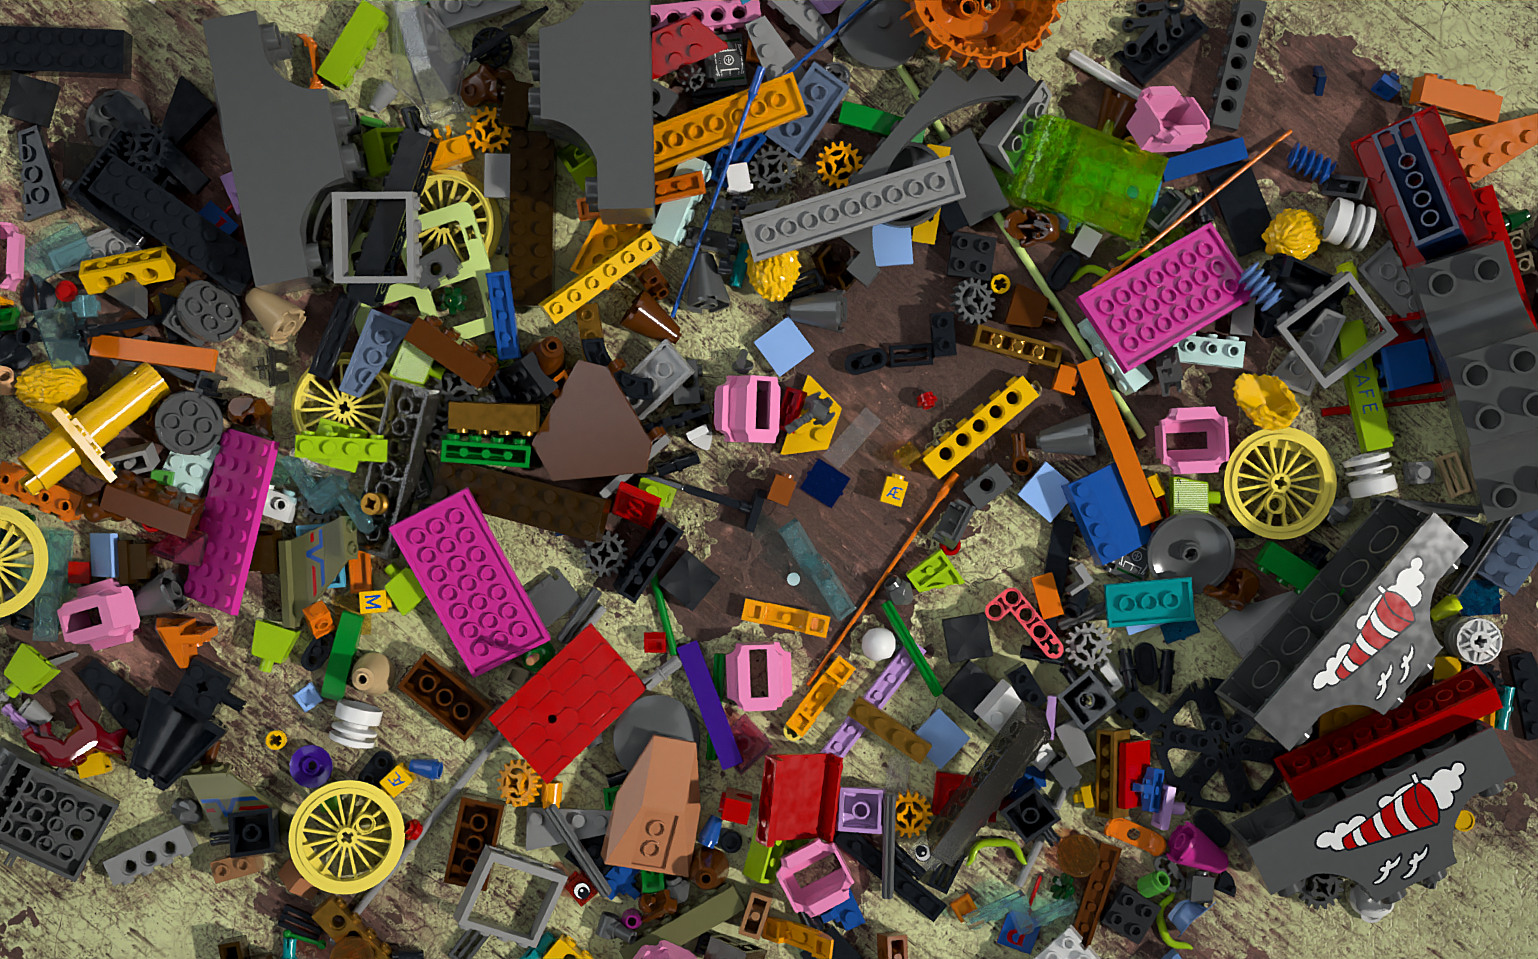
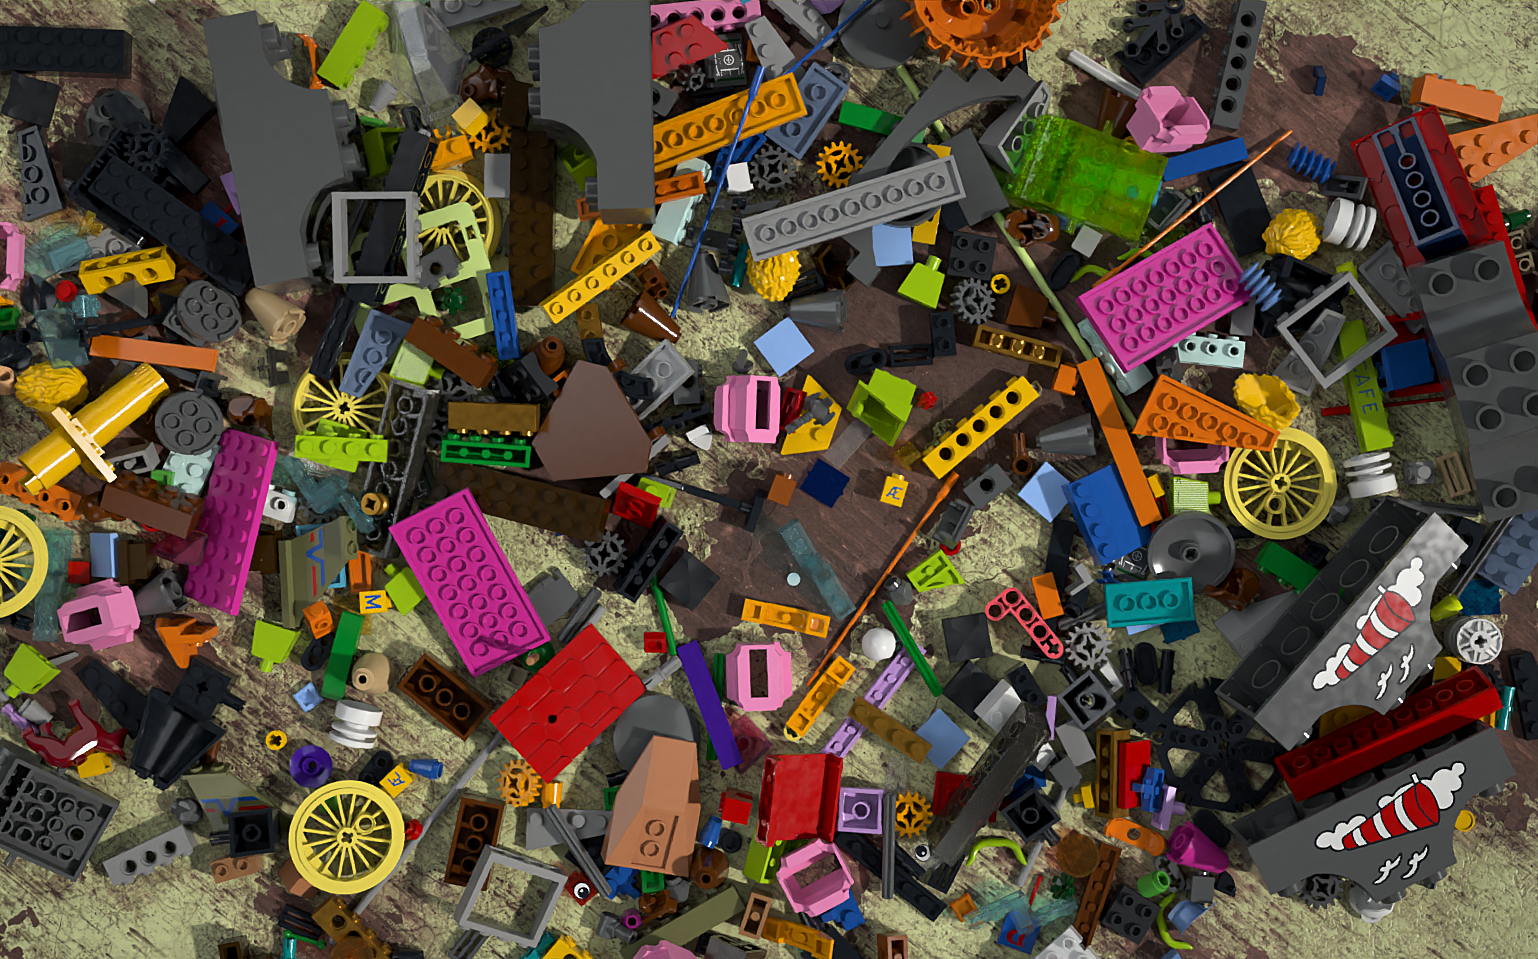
(89, 226): none -> clear yellow tile
(470, 118): none -> yellow brick
(883, 404): none -> lime piece
(923, 283): none -> lime torso
(1107, 578): none -> blue hand
(1188, 415): none -> orange wing

